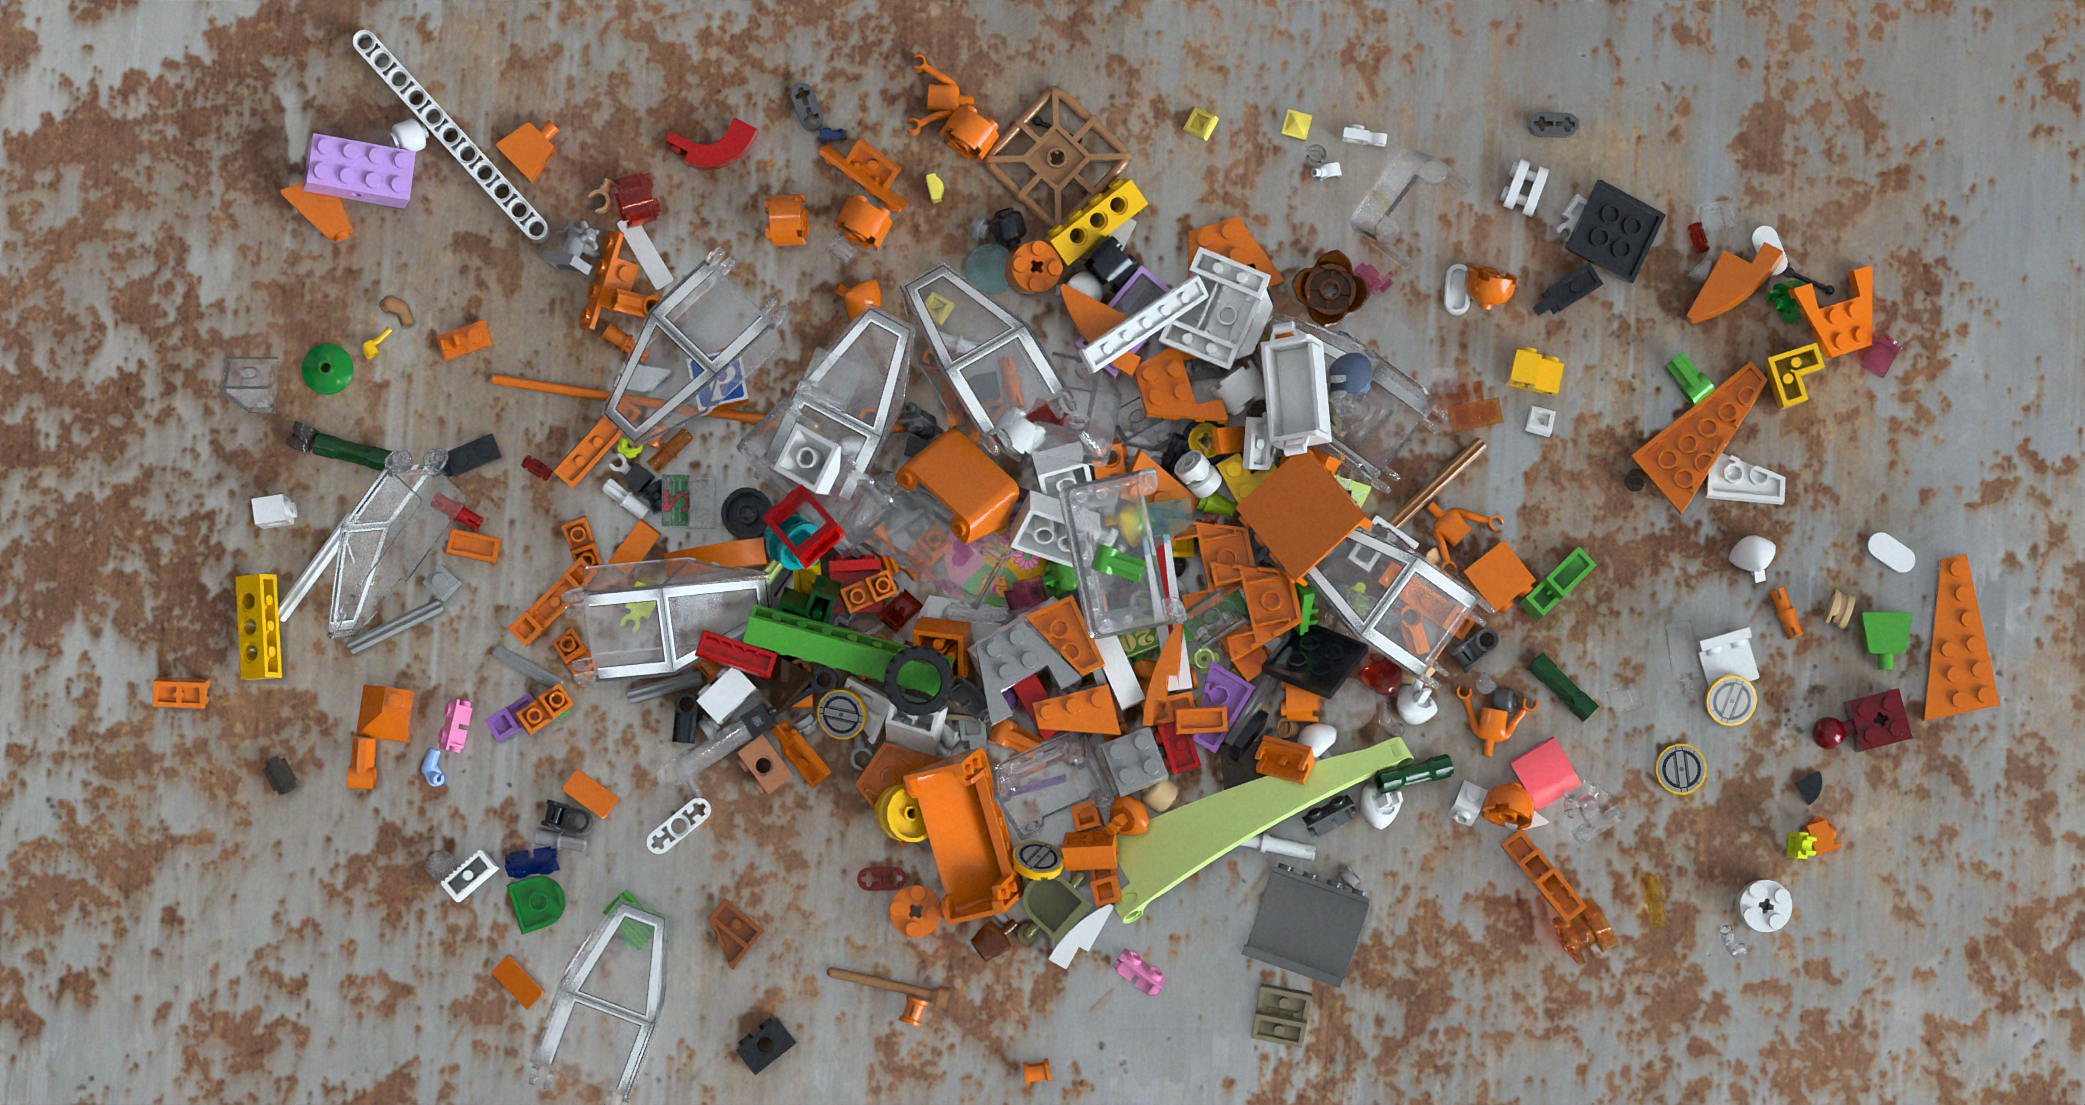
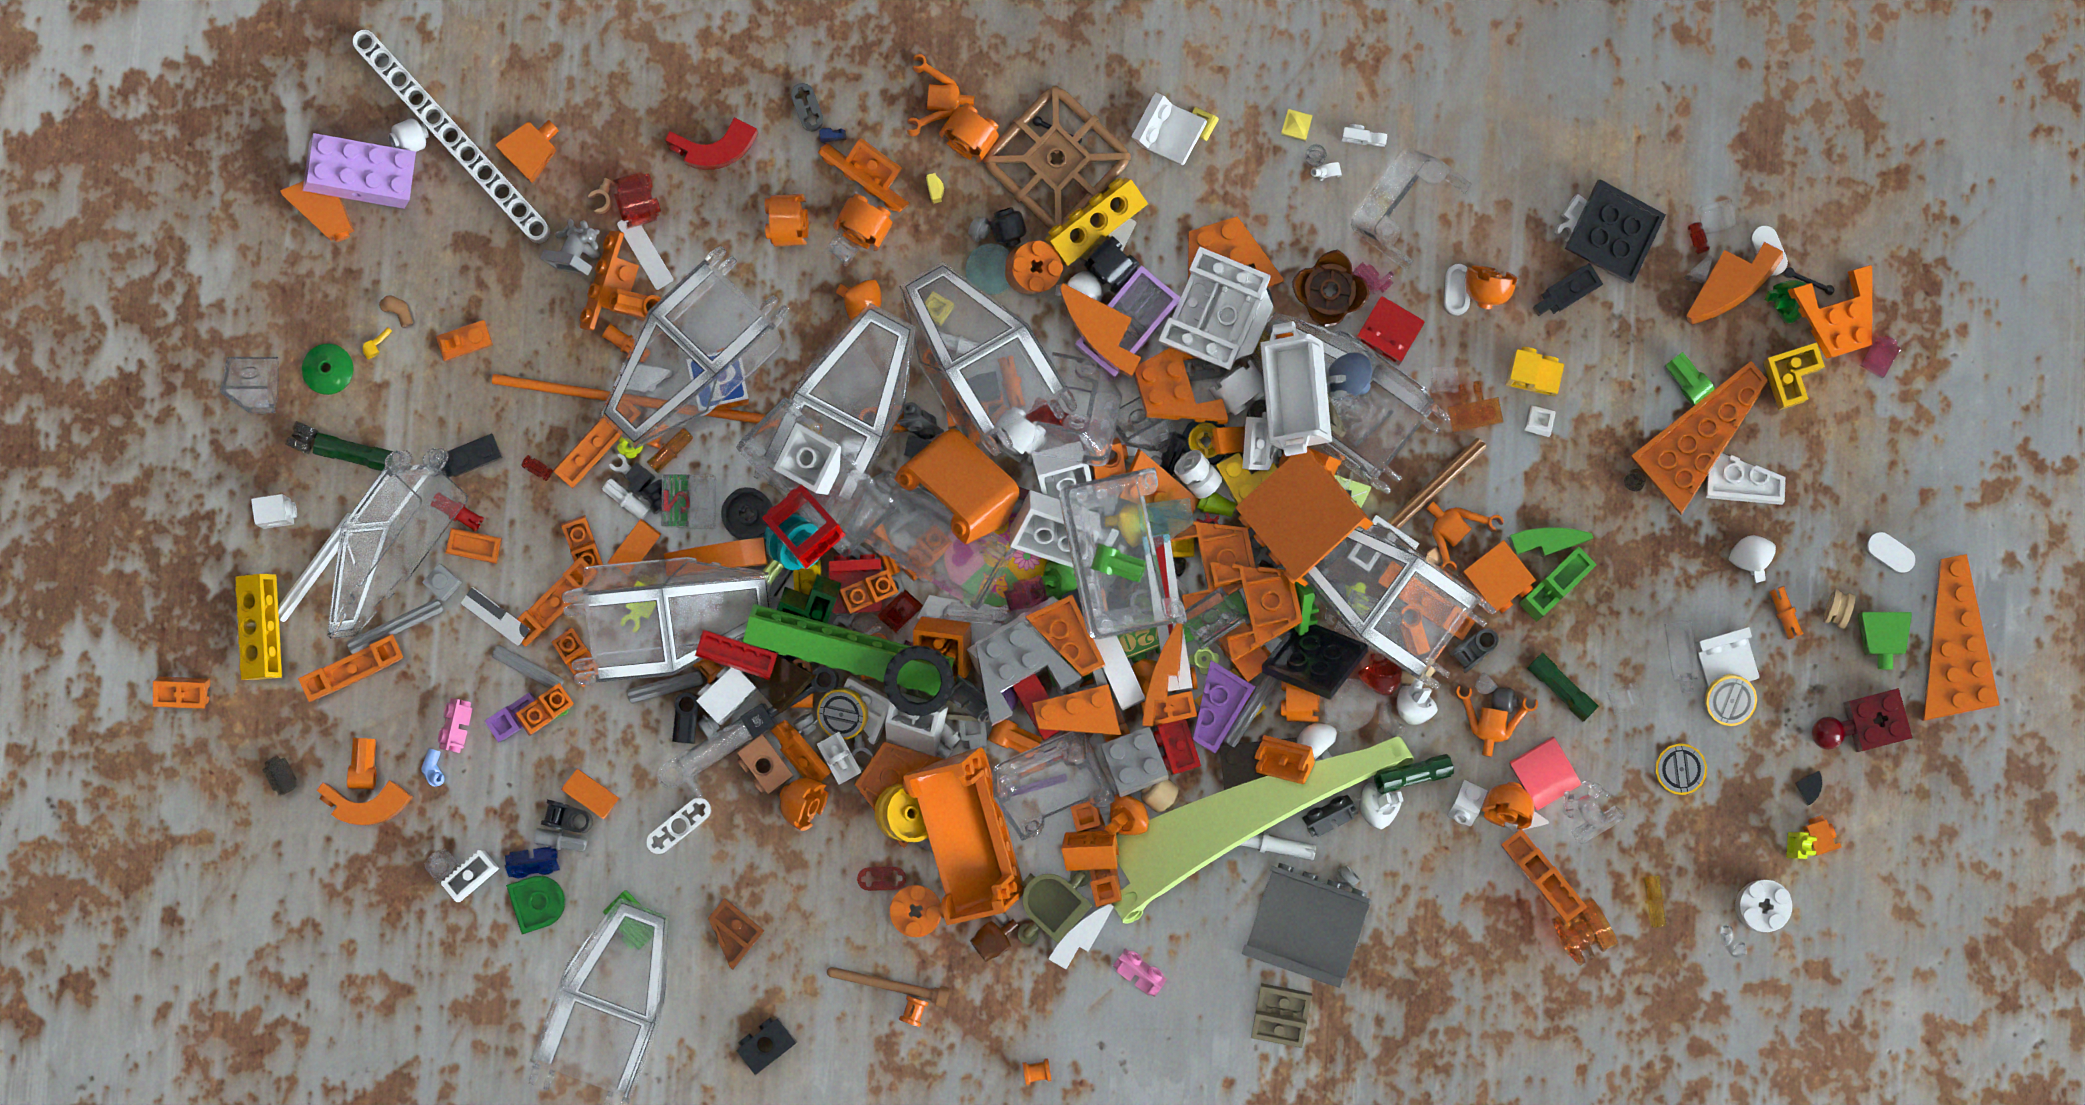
(351, 668): none -> orange slope
(376, 811): none -> orange arch
(385, 713): orange slope -> none
(495, 616): none -> white sticker
(518, 981): orange slope -> none
(801, 801): none -> orange cylinder
(830, 380): clear bracket -> none
(839, 758): none -> white hips
(1037, 860): tile -> none
(1143, 323): white tile -> none
(1168, 130): none -> white bracket
(1201, 720): orange tile -> none
(1248, 735): black tile -> none
(1287, 729): light nougat hinge -> none
(1390, 330): none -> red bracket
(1511, 194): white brick -> none
(1547, 540): none -> bright green slope
(1553, 118): dark grey beam -> none

